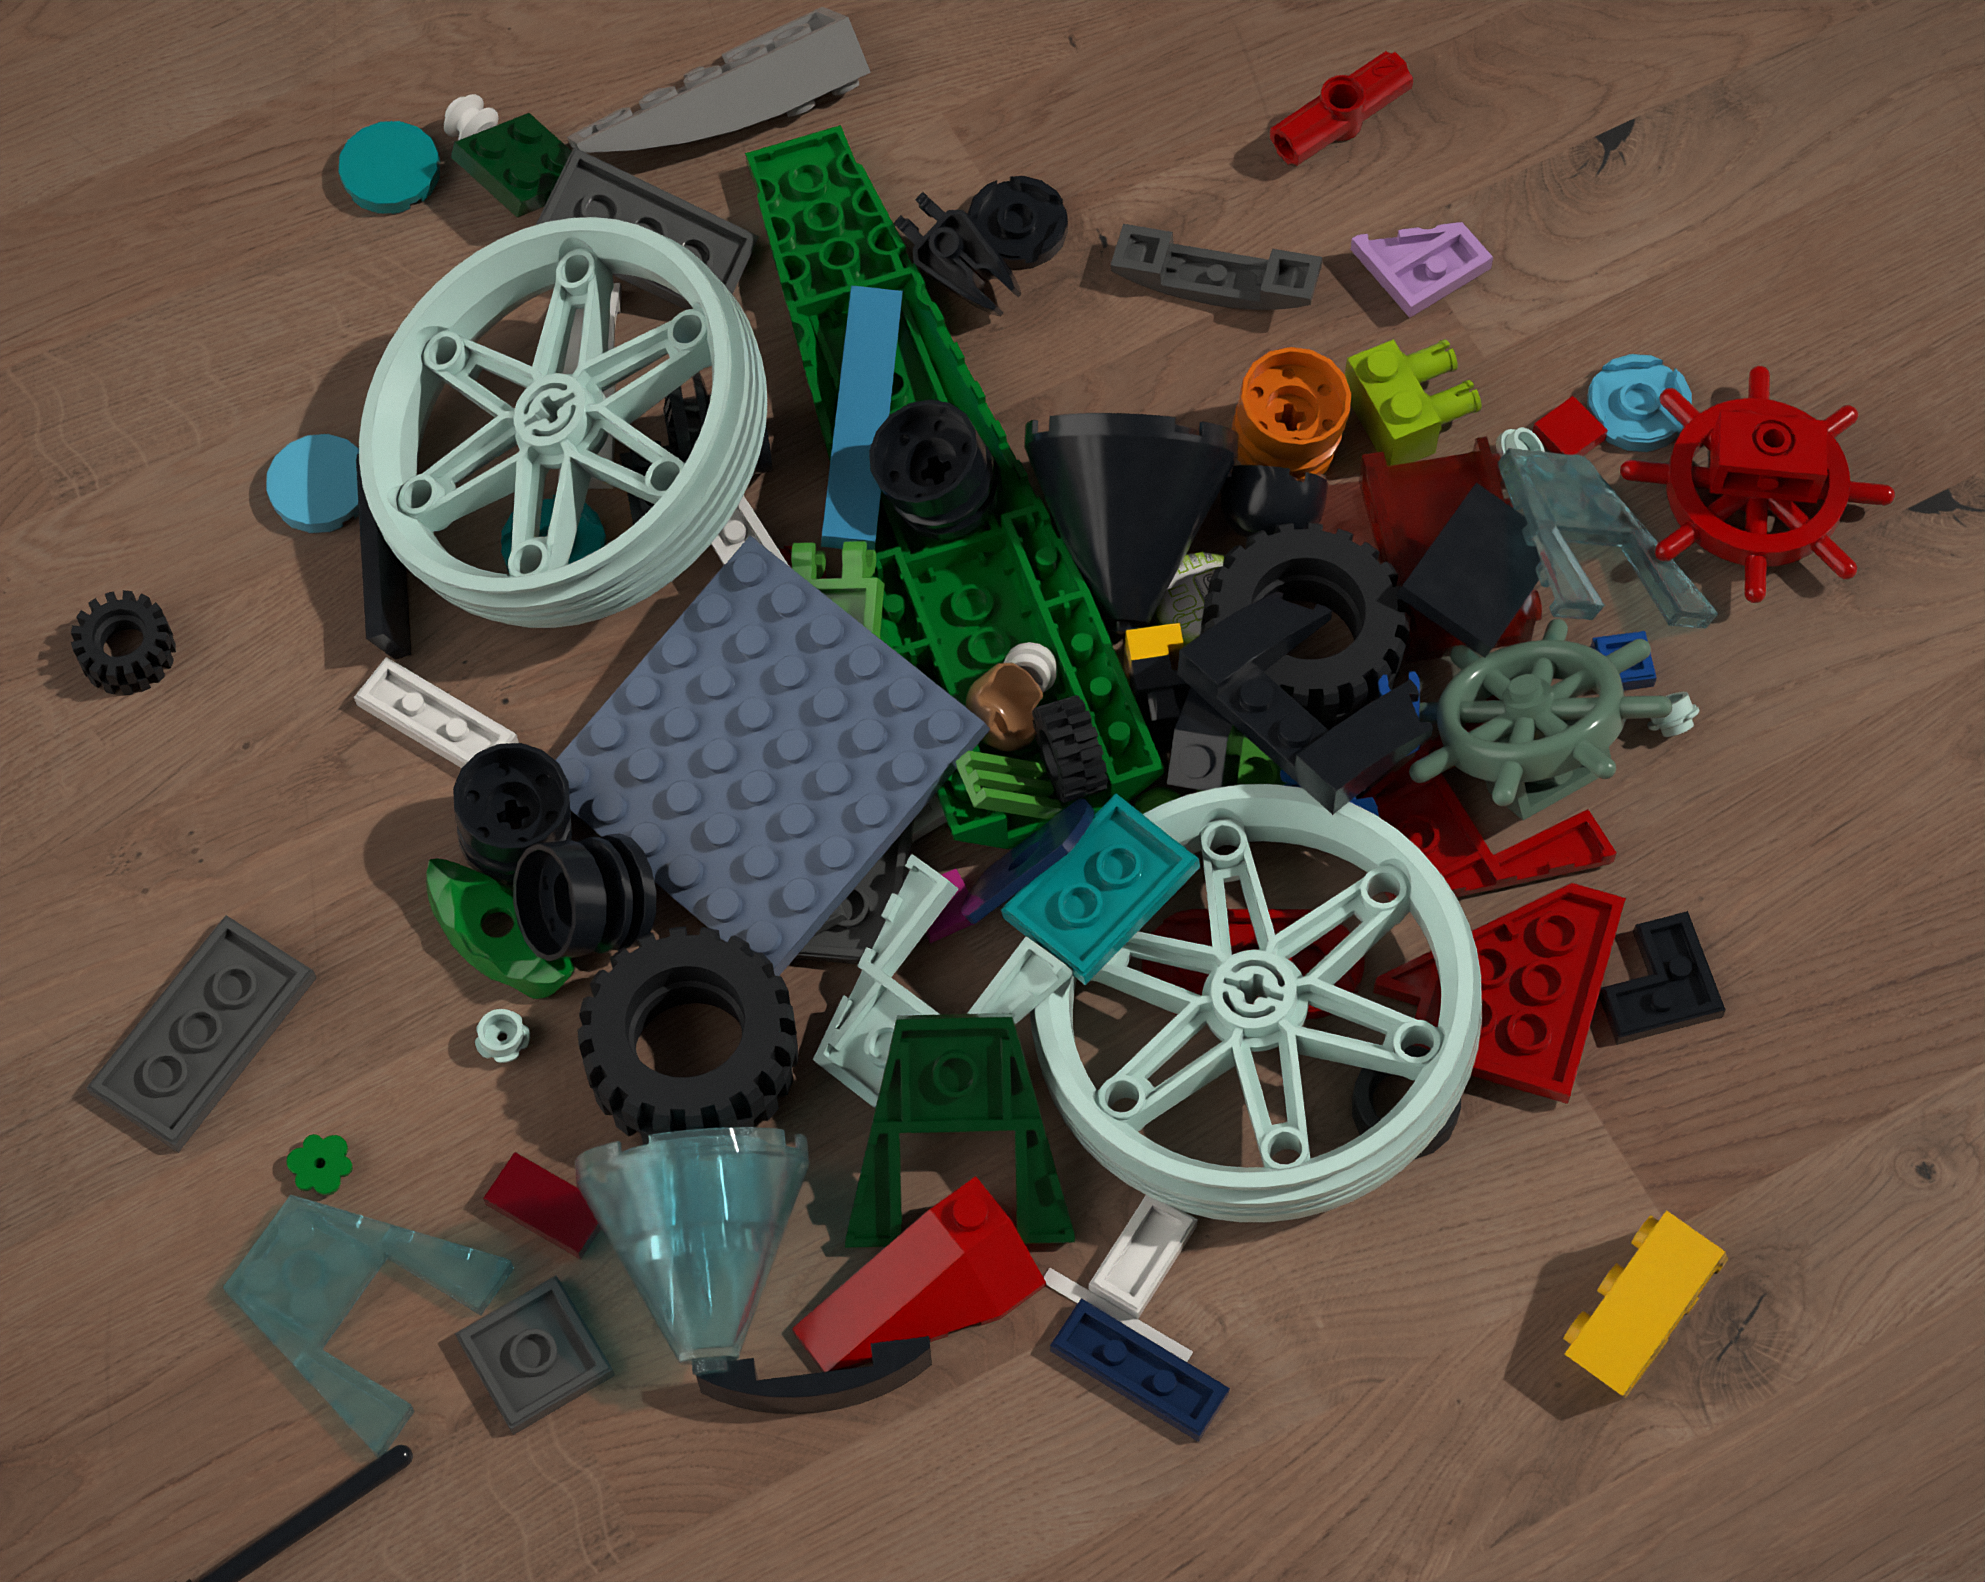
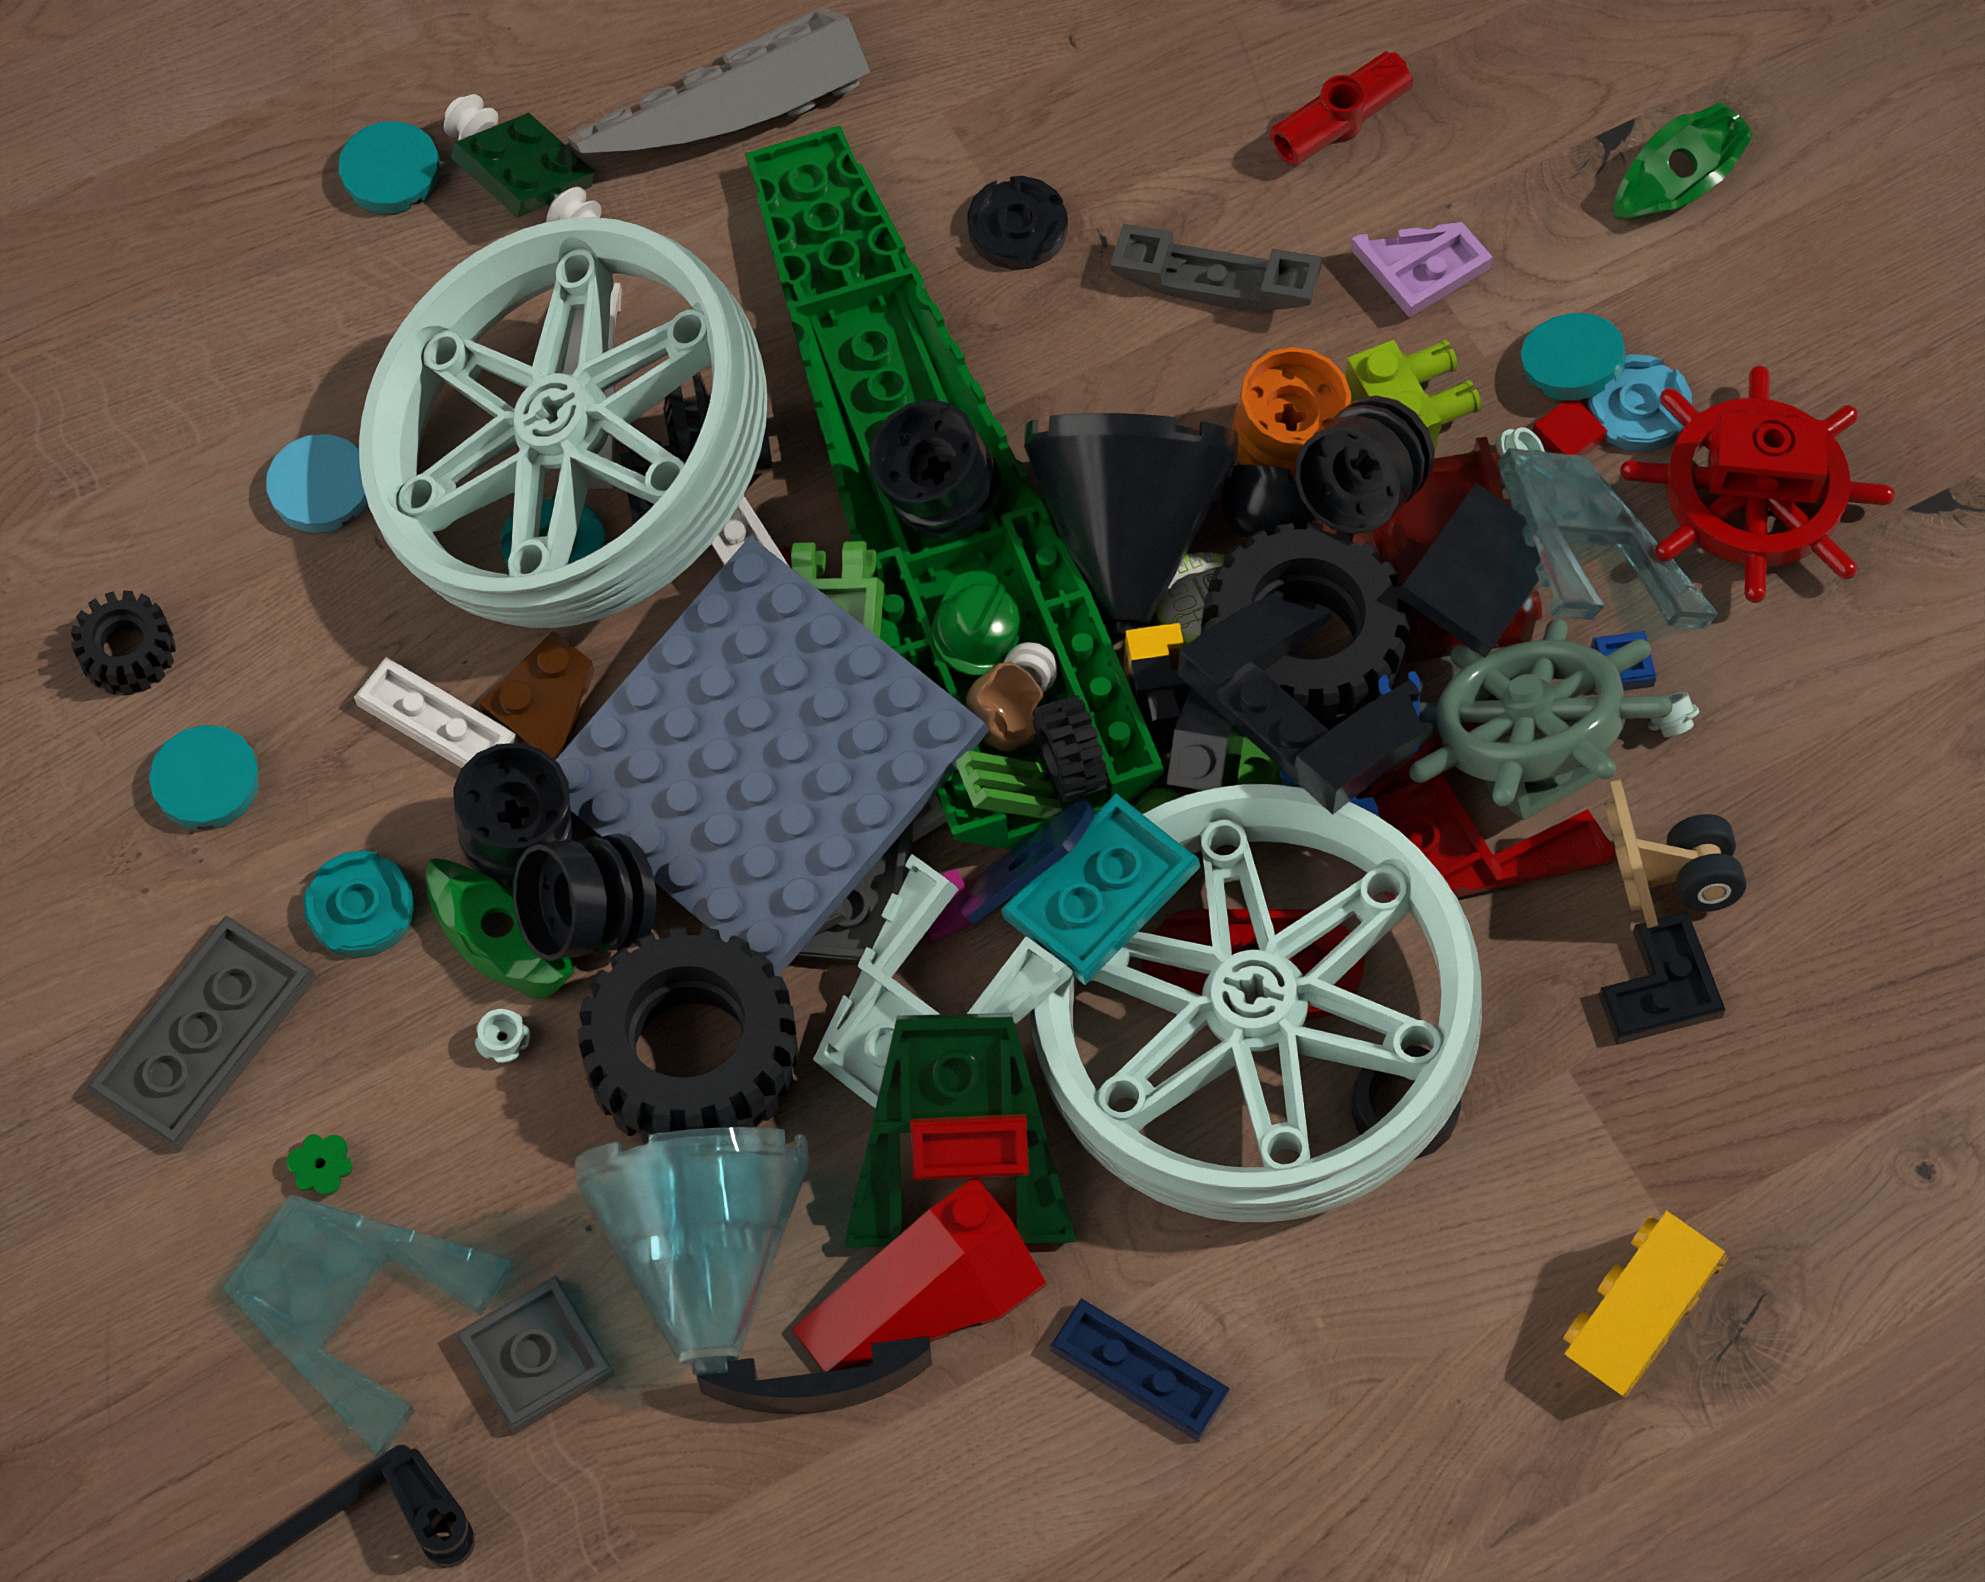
(204, 777): none -> teal tile
(359, 904): none -> teal tile
(383, 585): black tile -> none
(428, 1507): none -> black piece
(542, 695): none -> reddish brown wing
(543, 1205): dark red tile -> none
(603, 191): dark grey tile -> none
(861, 410): dark azure tile -> none
(953, 249): black hinge -> none
(969, 1146): none -> red tile
(977, 622): none -> green piece
(1076, 1292): white sticker -> none
(1142, 1255): white tile -> none
(1364, 464): none -> black wheel
(1536, 985): red wing -> none
(1573, 356): none -> teal tile
(1695, 856): none -> plate
(1711, 141): none -> green piece

